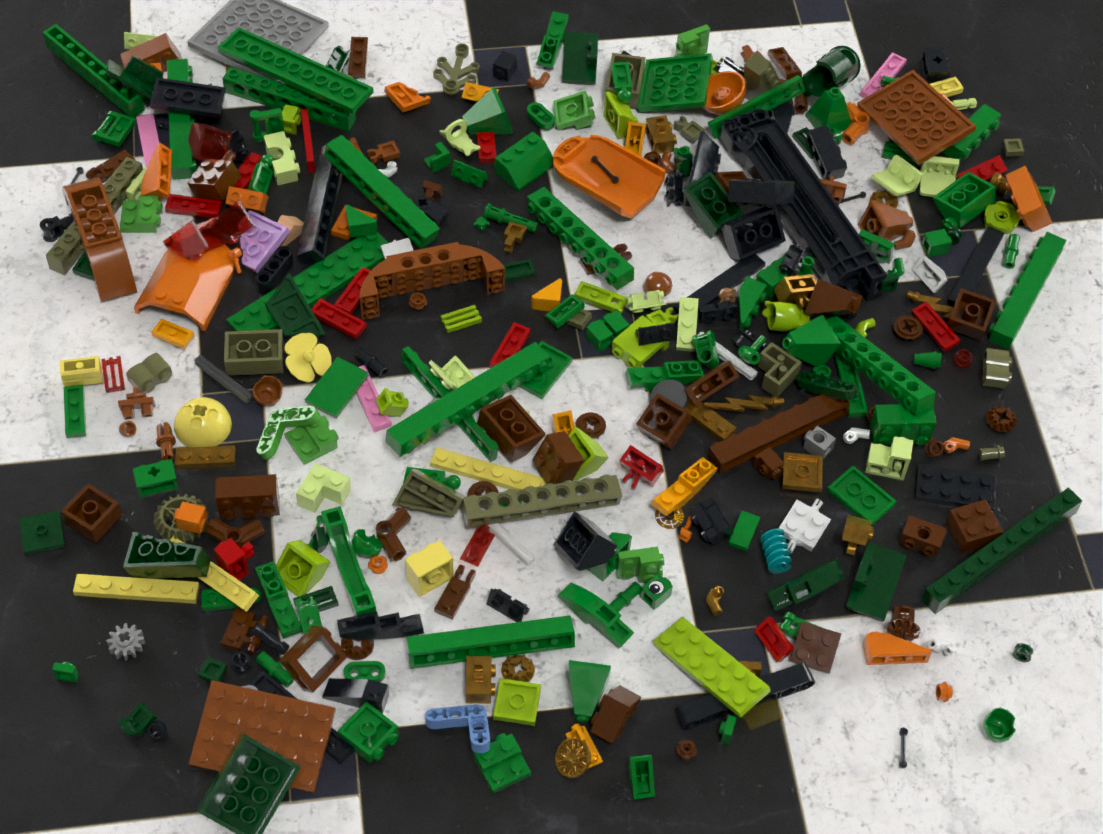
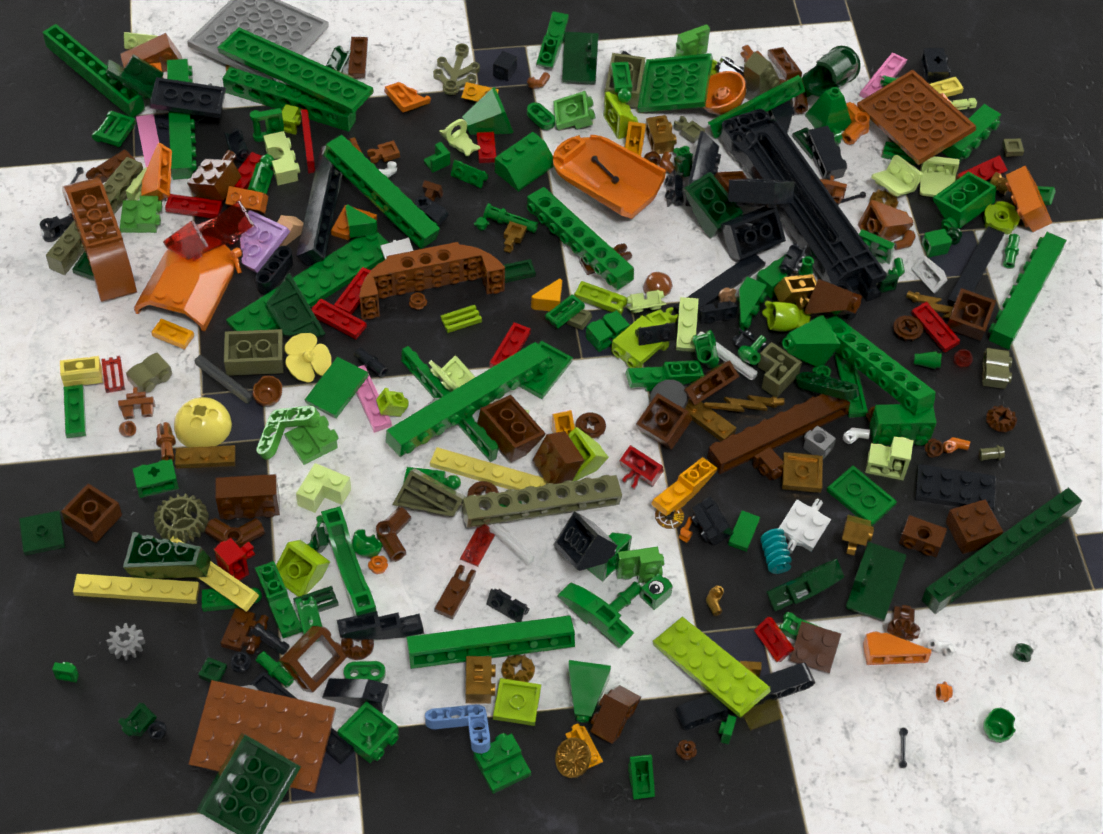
(191, 517): orange brick -> none
(208, 141): clear red slope -> none
(429, 568): light yellow brick -> none
(862, 326): lime arm -> none

